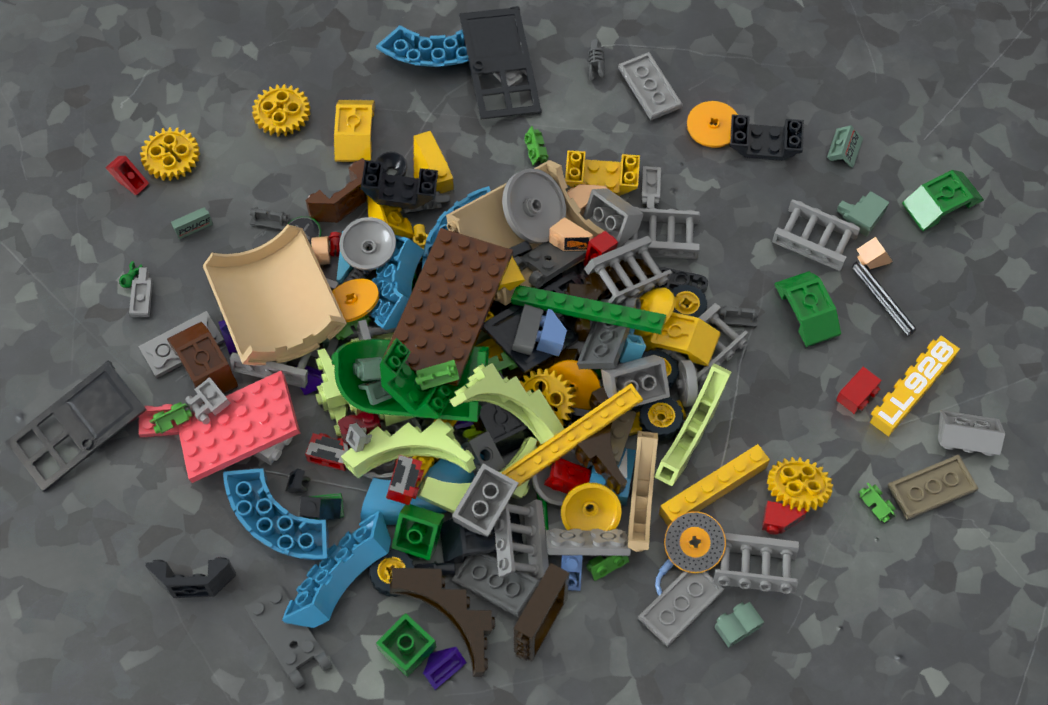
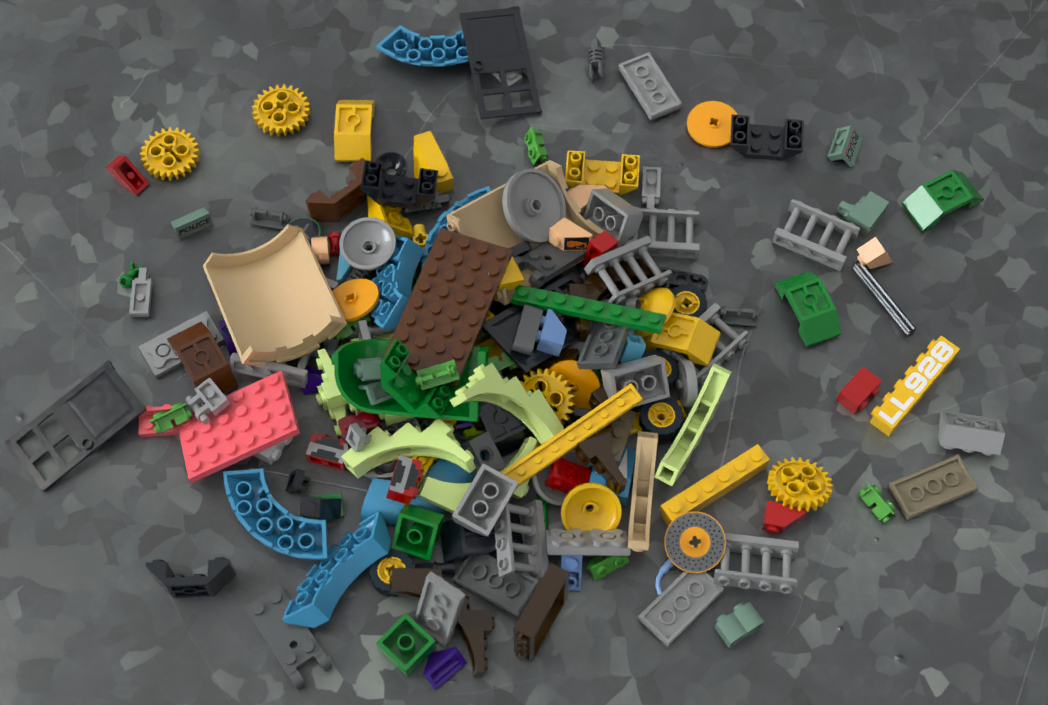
(439, 608): none -> light grey piece

